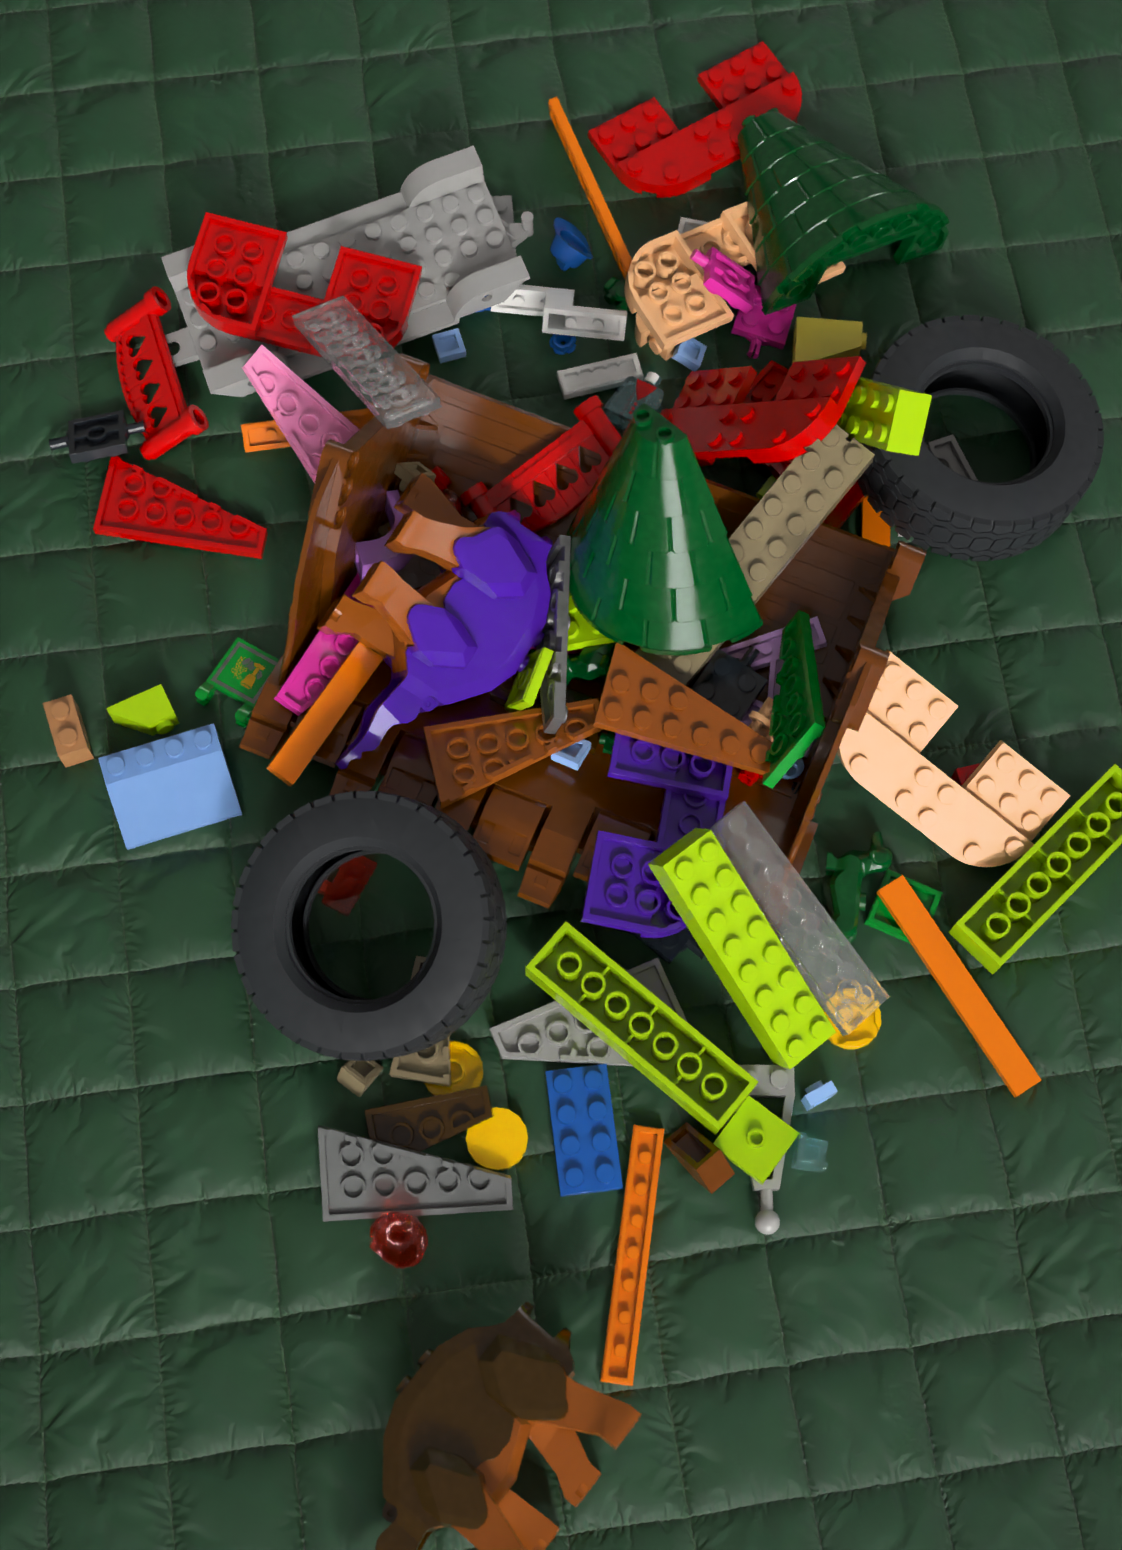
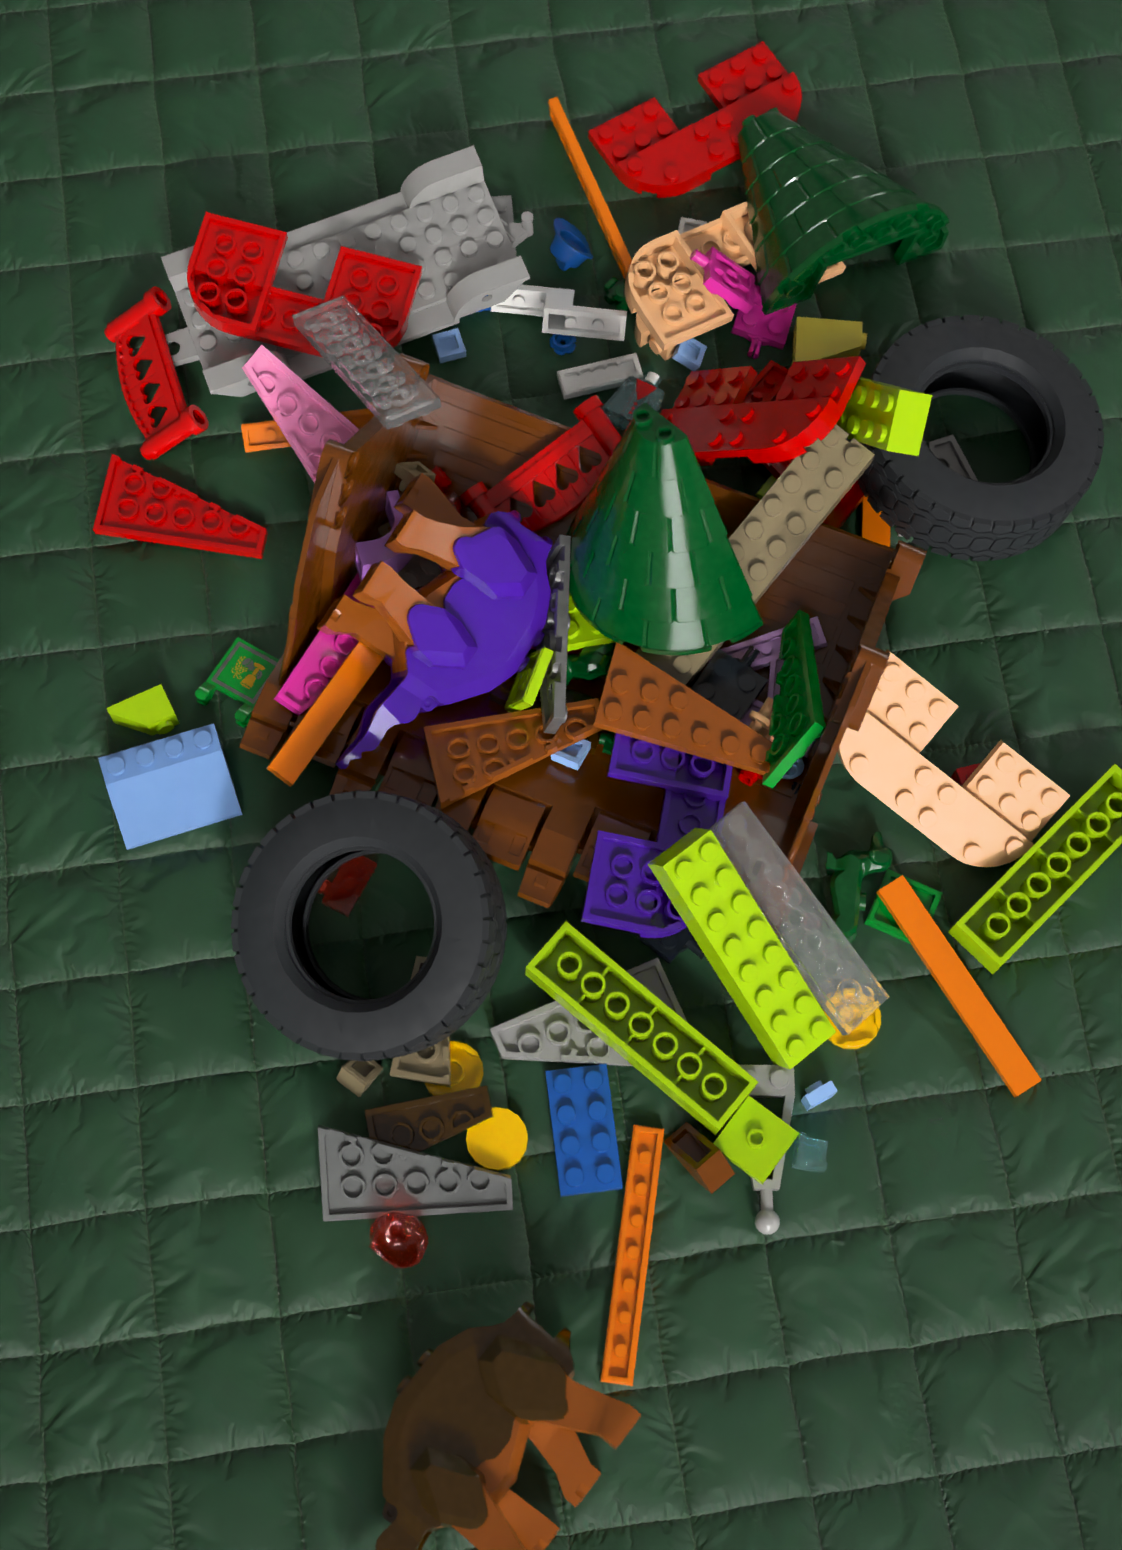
(68, 731): medium nougat brick -> none
(97, 436): black plate -> none

